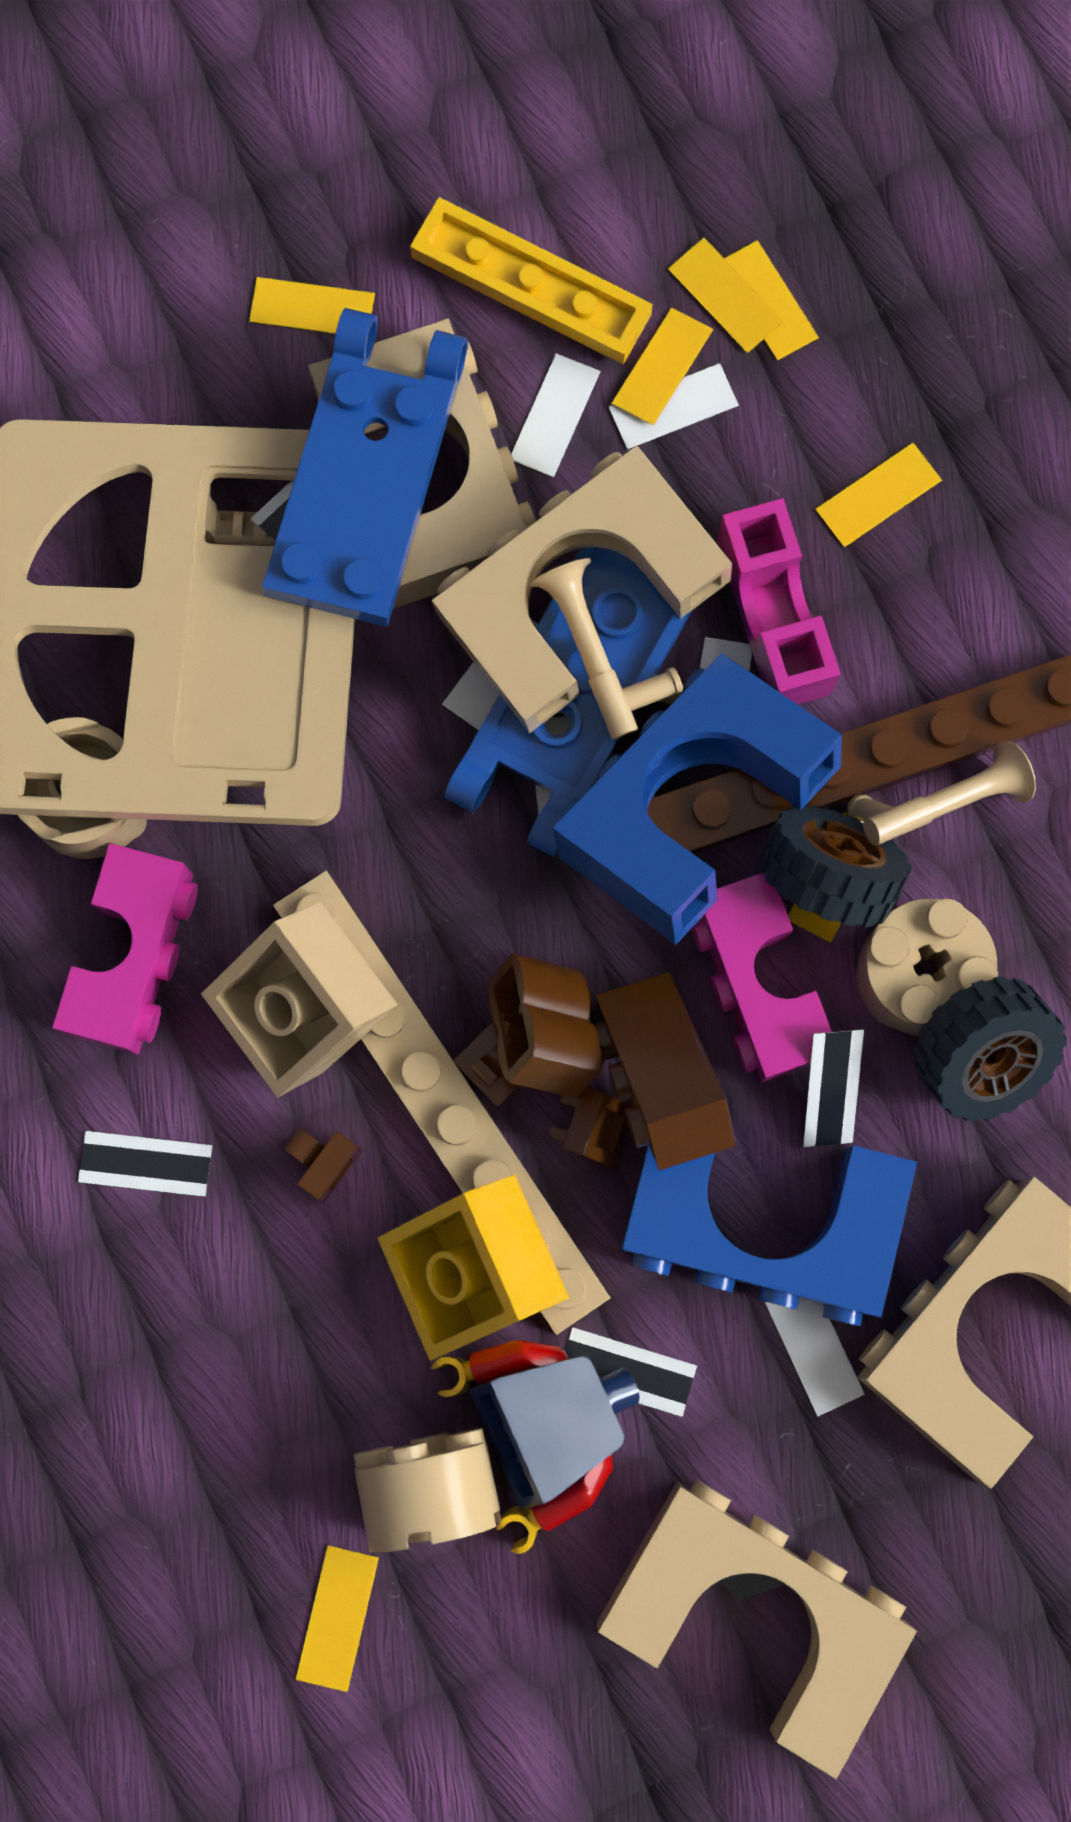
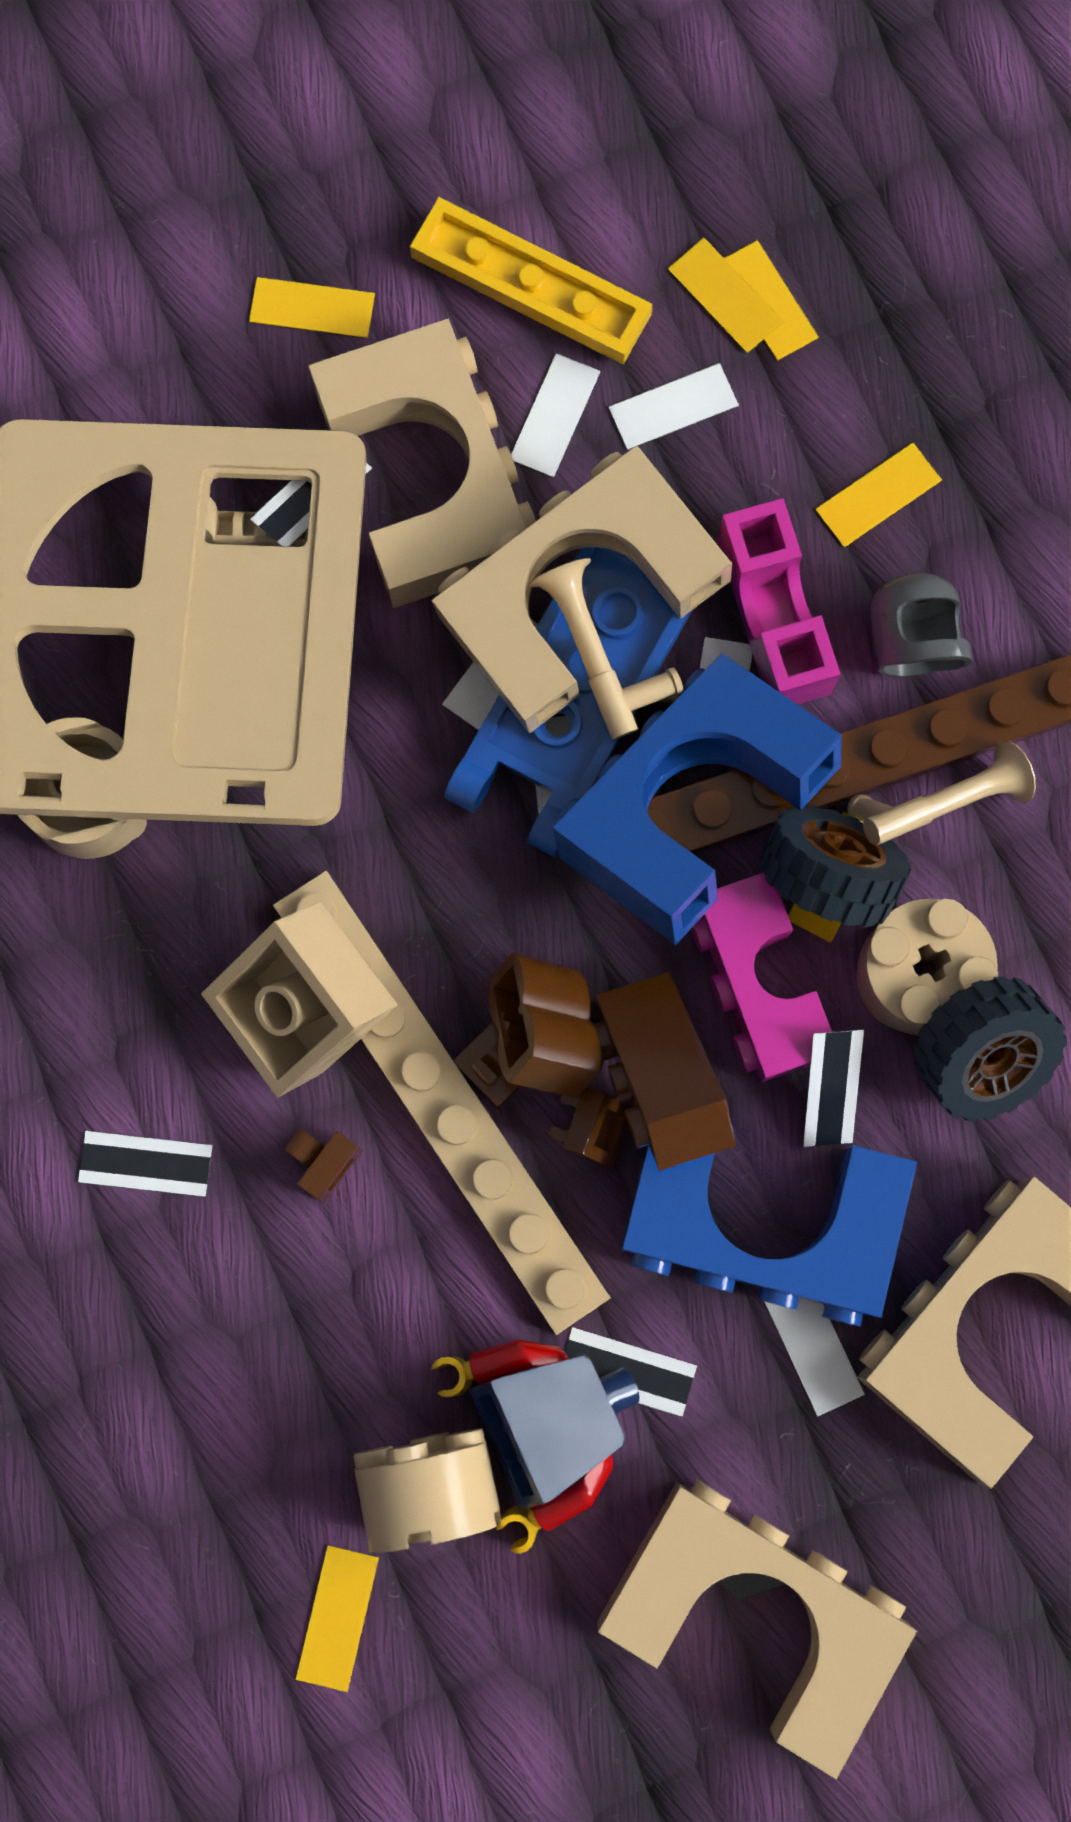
(118, 1004): dark pink arch -> none
(357, 496): blue hinge -> none
(472, 1266): yellow brick -> none
(662, 366): yellow sticker -> none
(917, 627): none -> dark grey helmet

